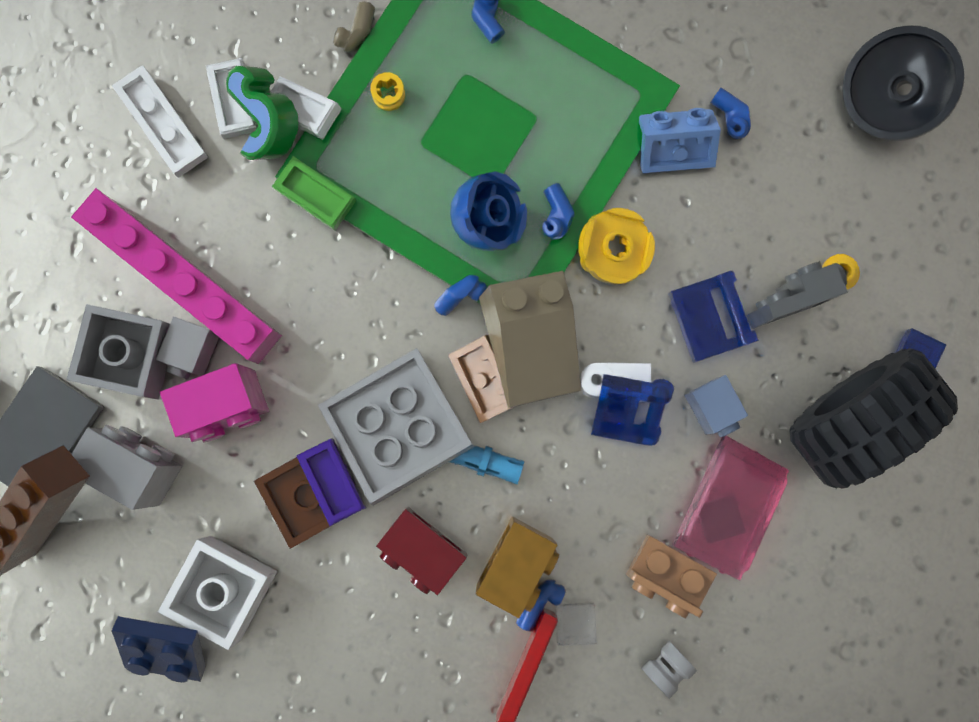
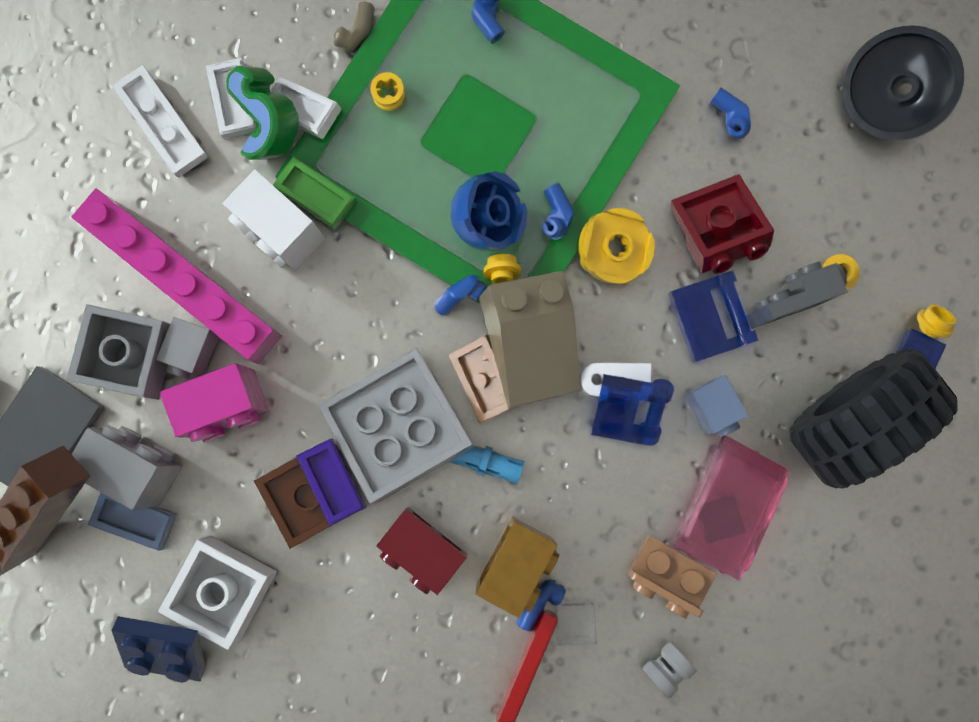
(144, 526): none -> sand blue tile
(268, 215): none -> white brick
(502, 268): none -> yellow plate
(679, 140): medium blue bracket -> none
(723, 225): none -> dark red plate
(936, 321): none -> yellow plate

